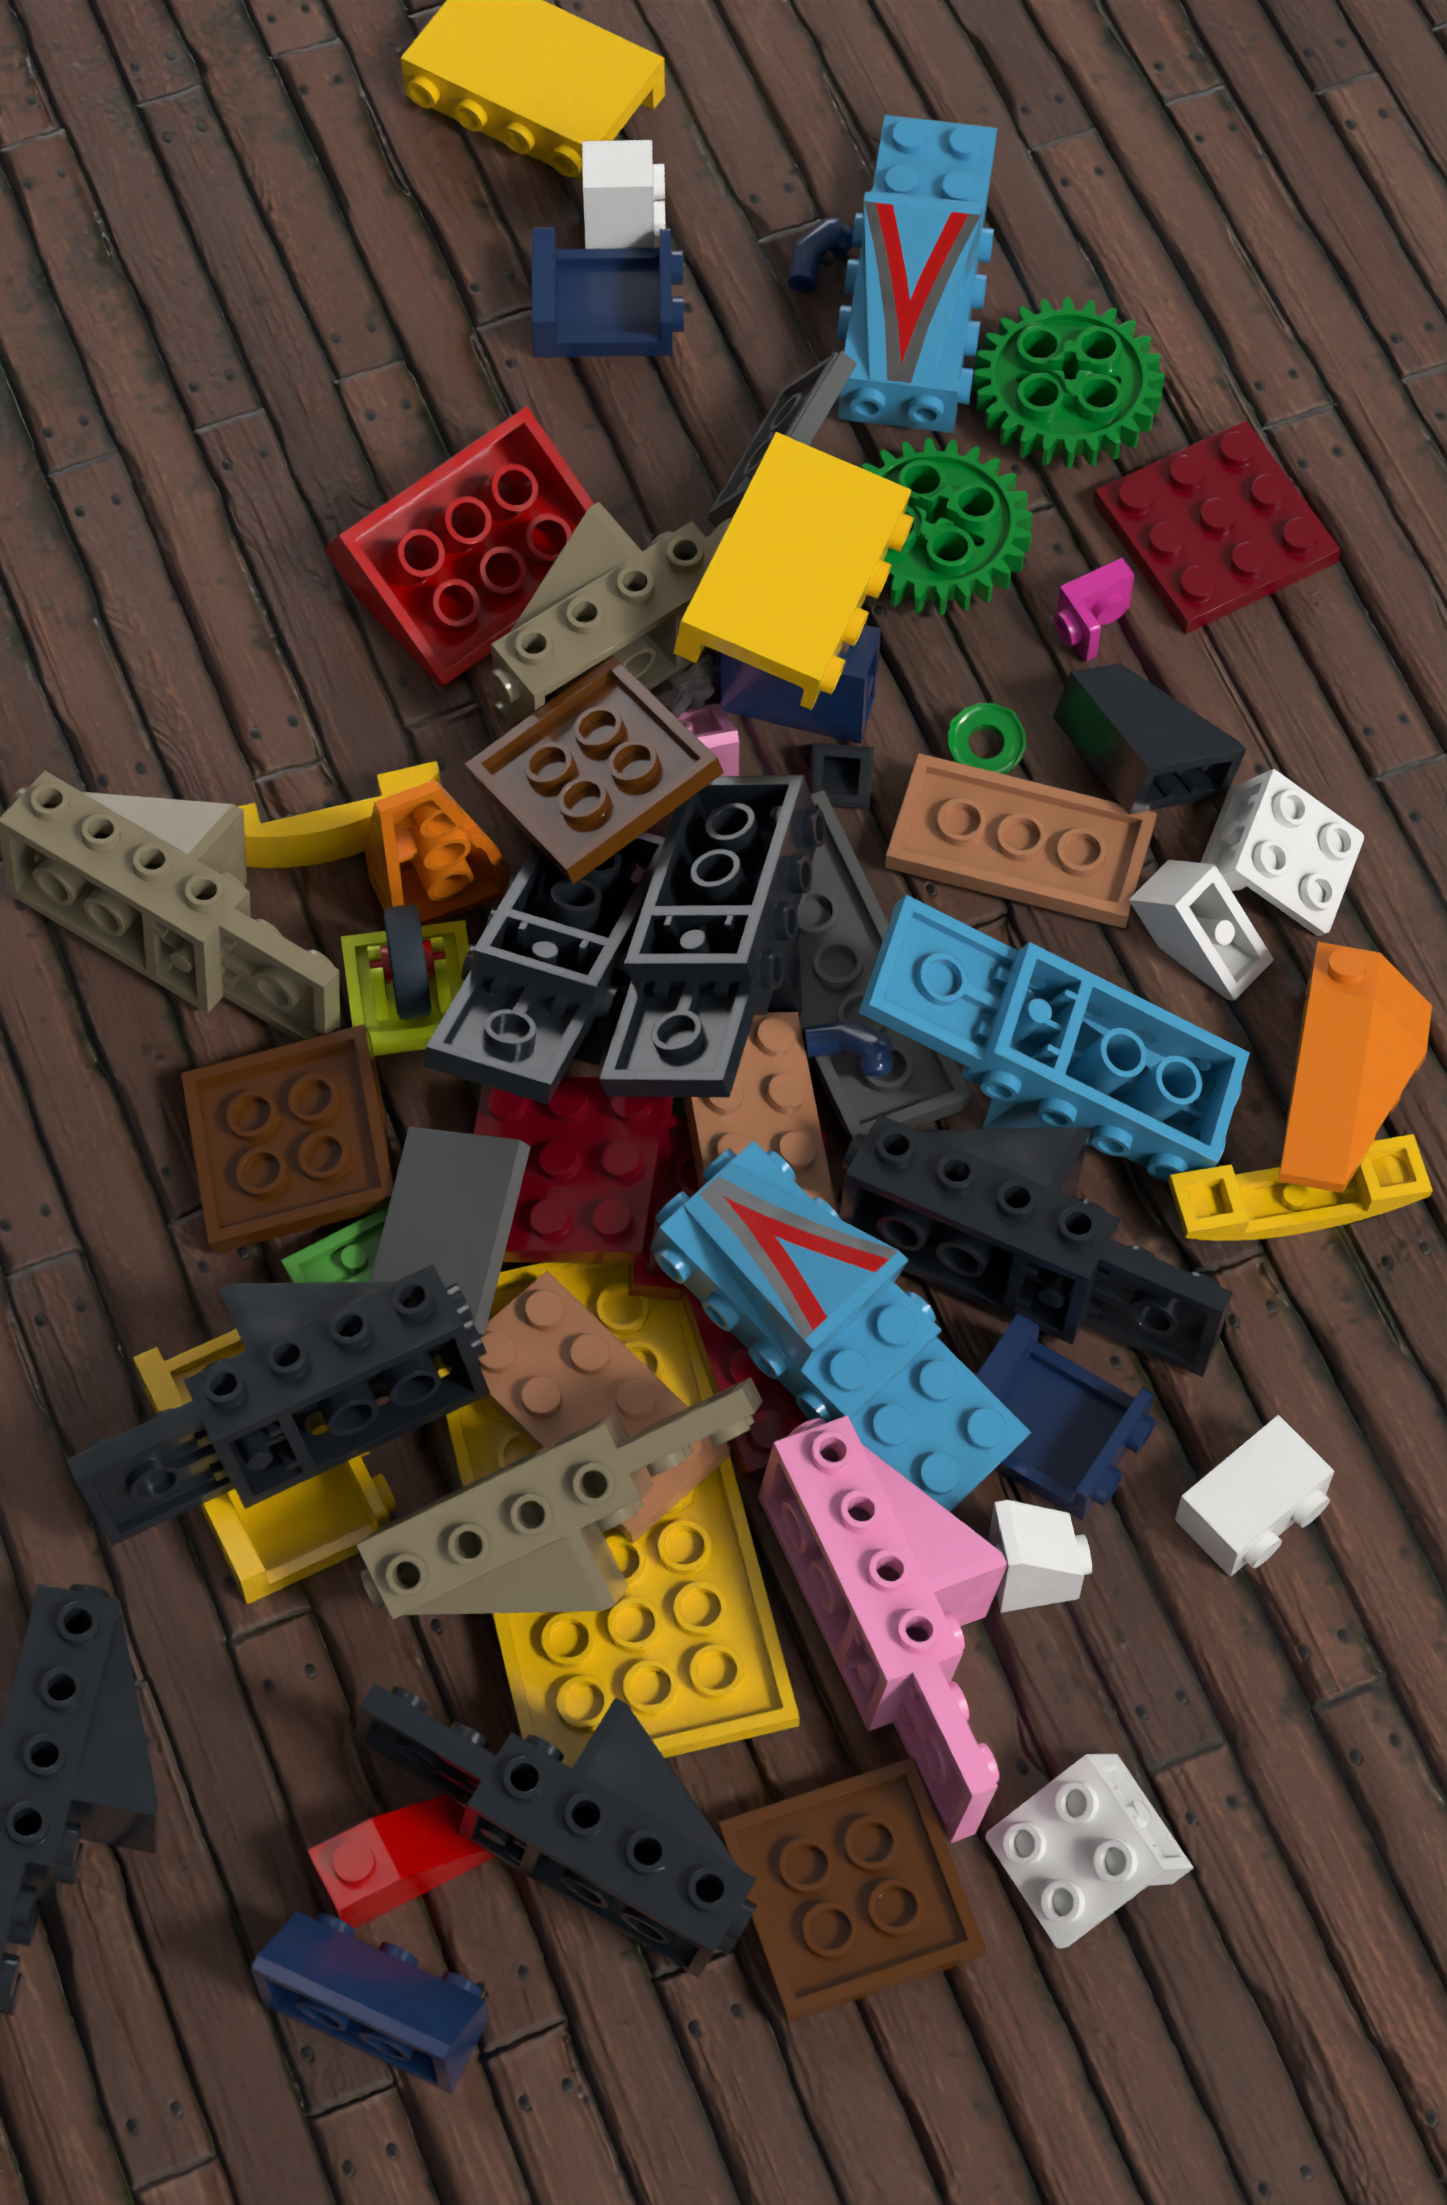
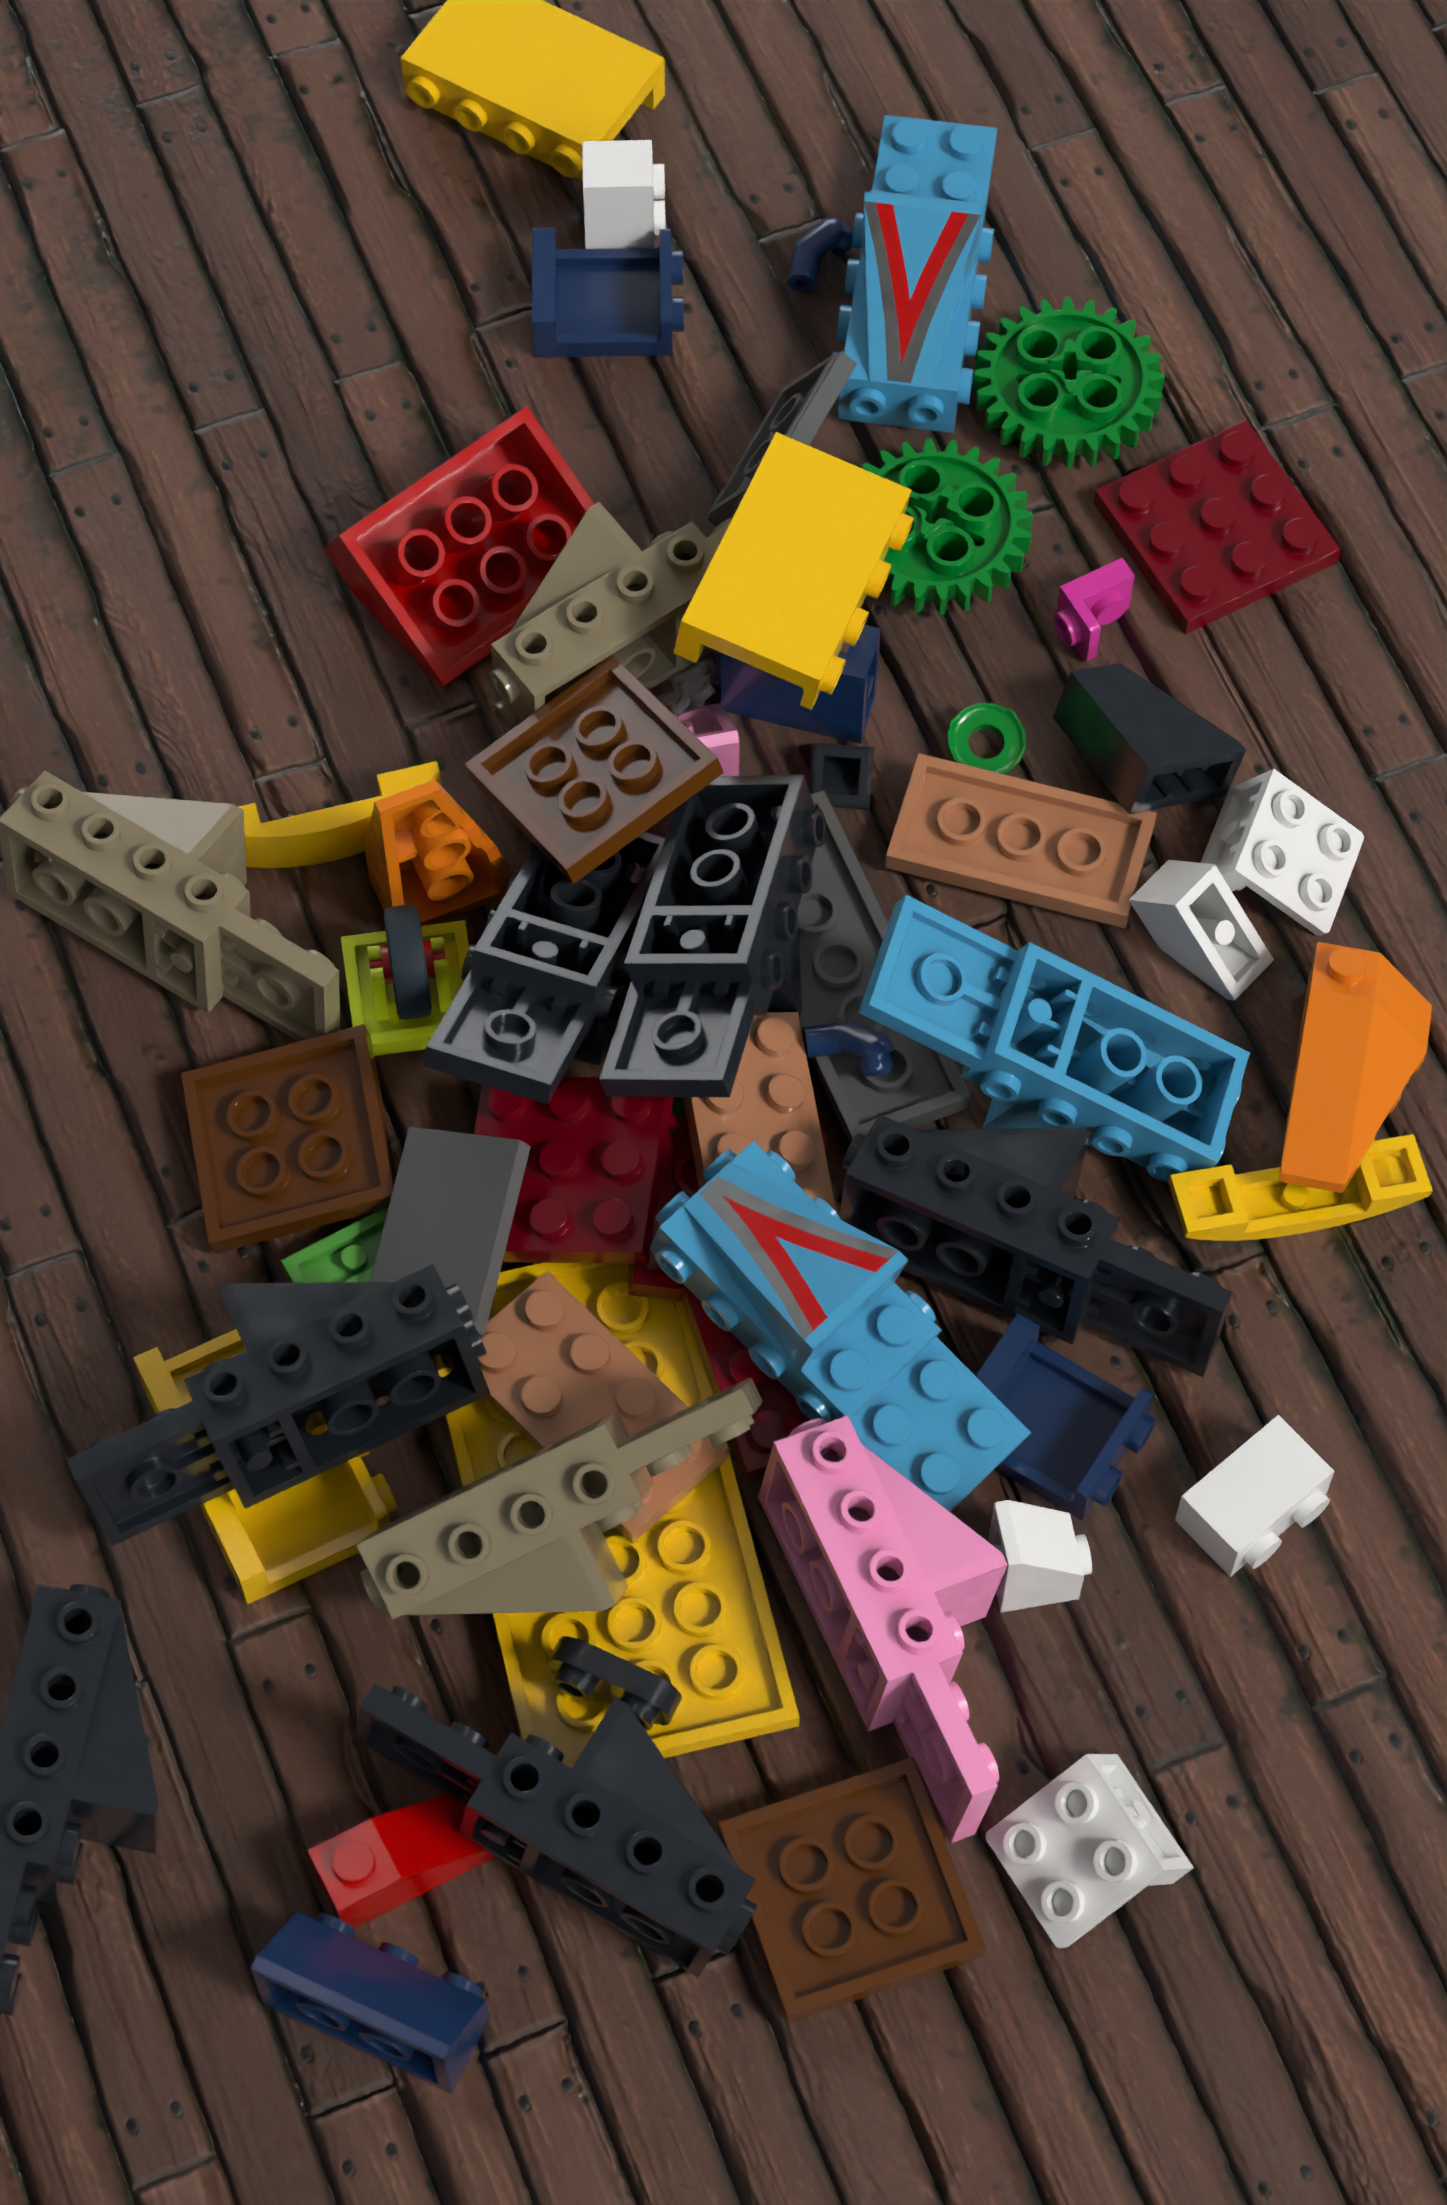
(590, 1671): none -> black plate

